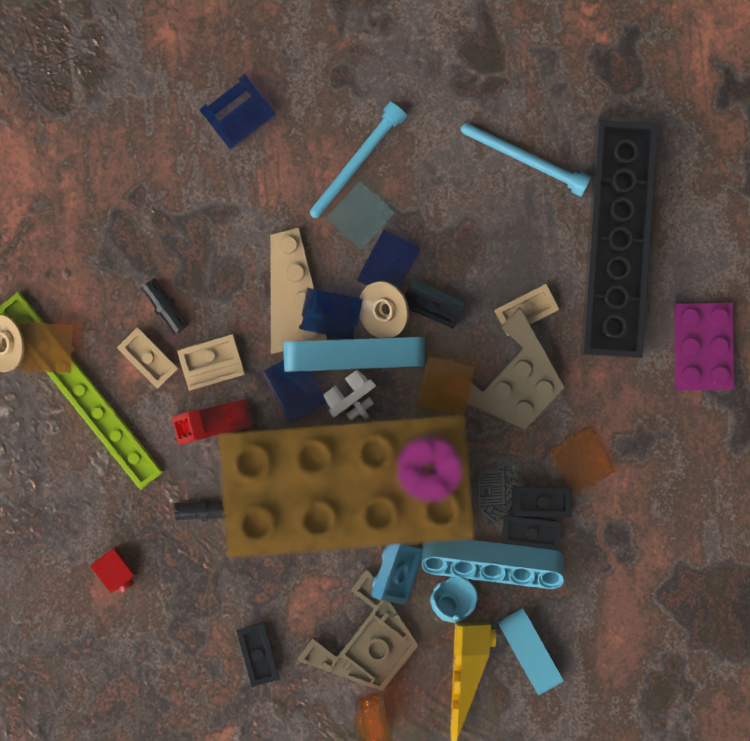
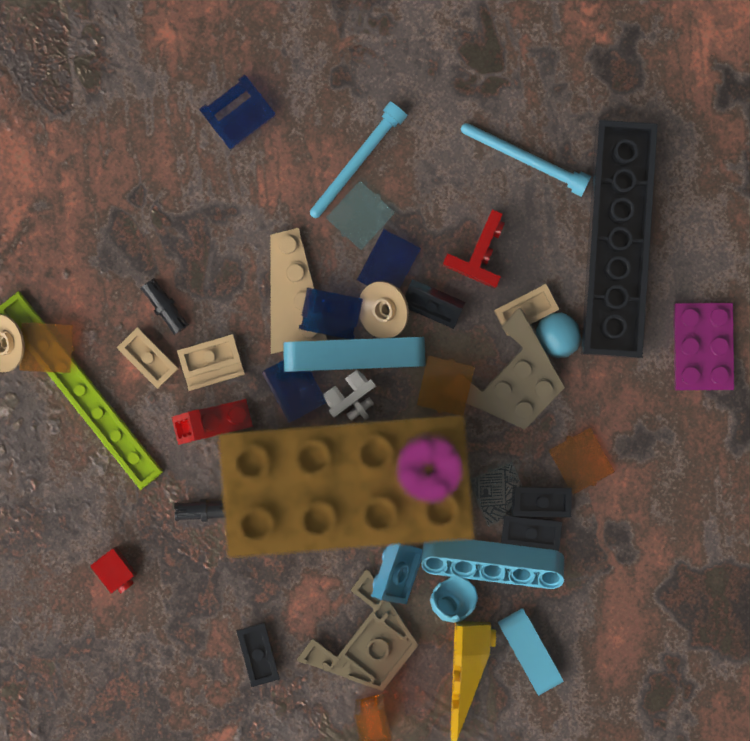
(480, 254): none -> red bracket
(559, 335): none -> medium azure hair

